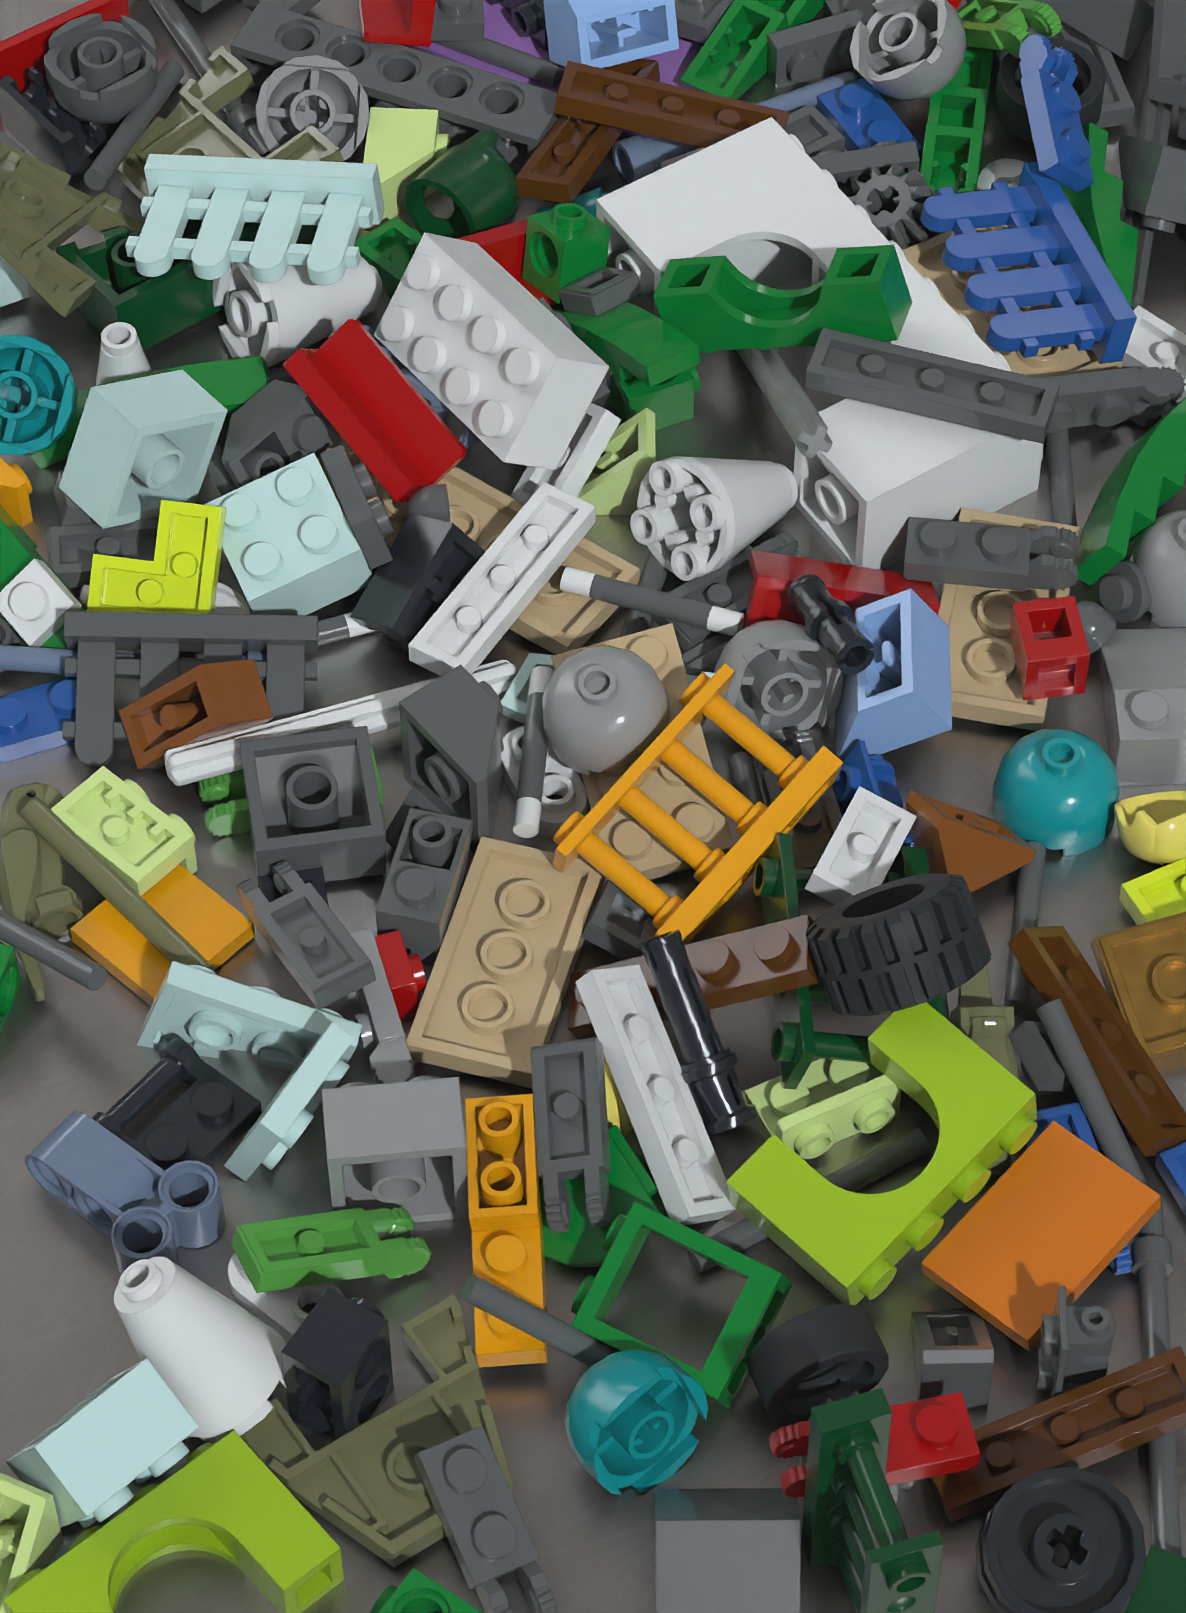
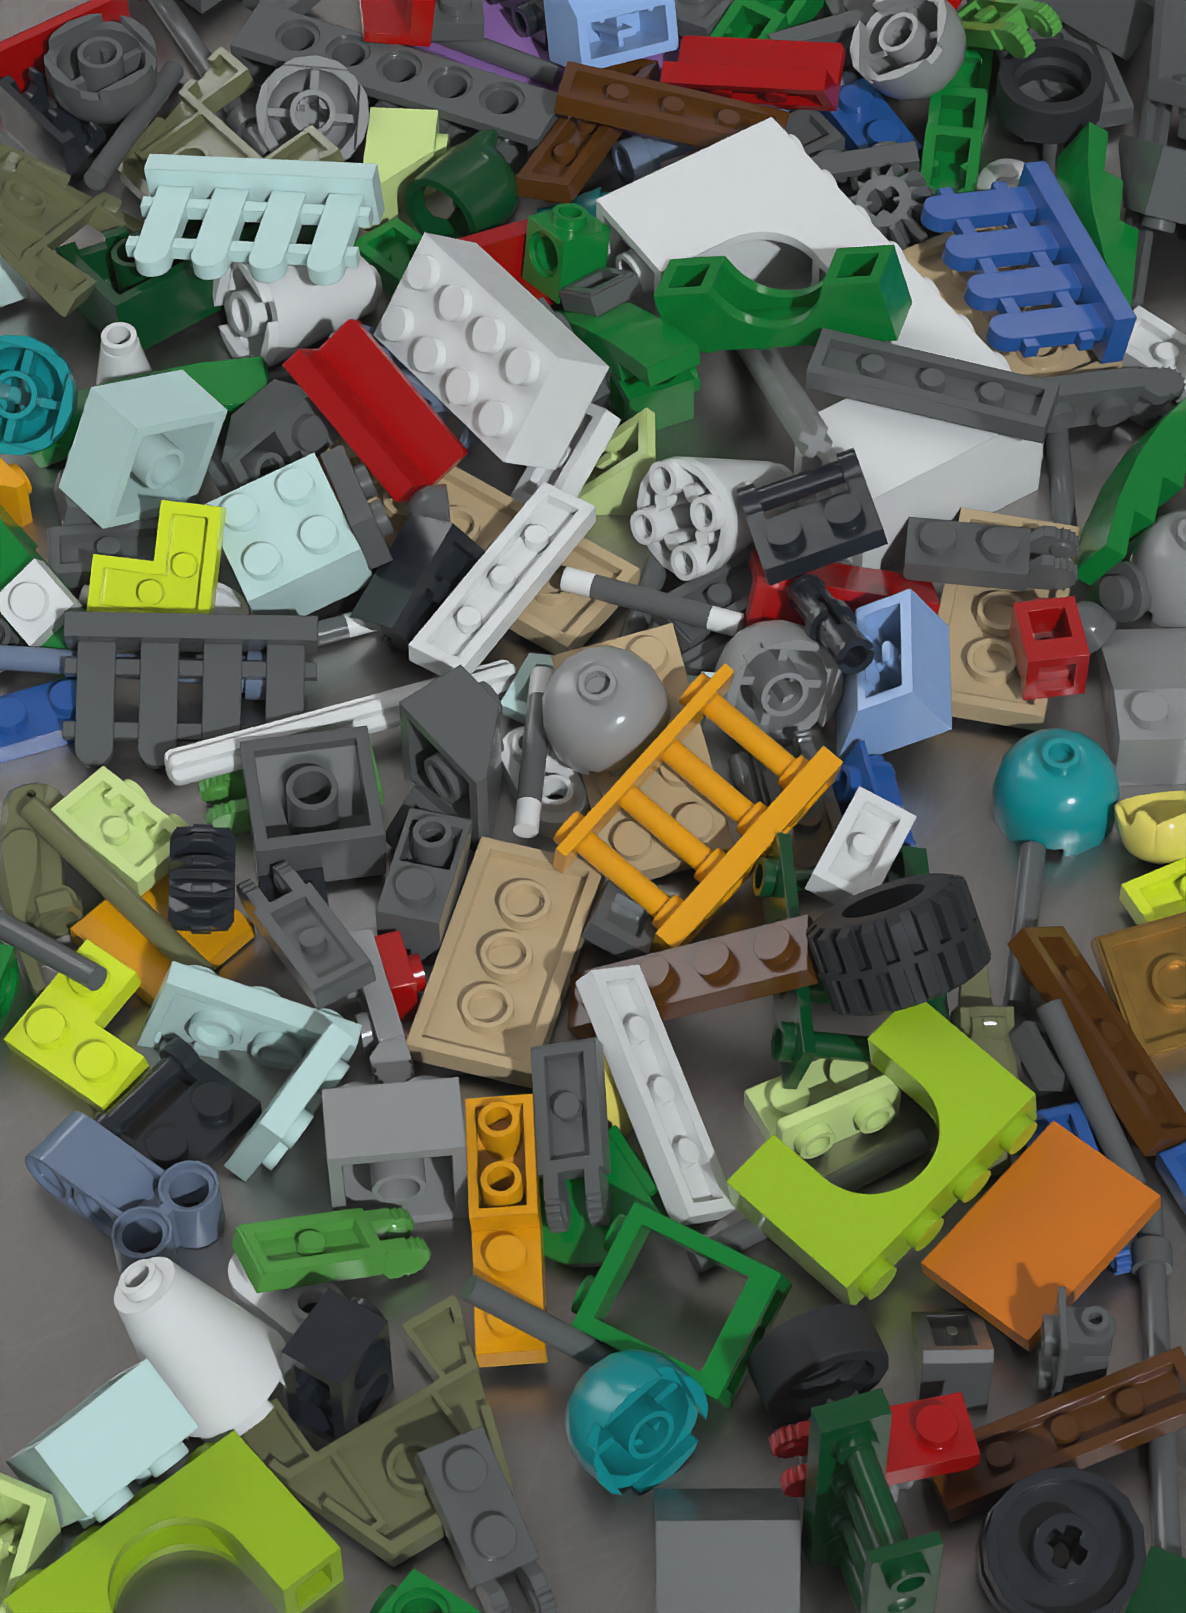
(68, 1038): none -> neon yellow plate
(195, 708): dark orange slope -> none
(202, 878): none -> black gear
(706, 1061): black pin -> none
(760, 71): none -> red panel
(817, 531): none -> black plate
(965, 841): dark orange slope -> none
(1054, 112): blue hinge -> none

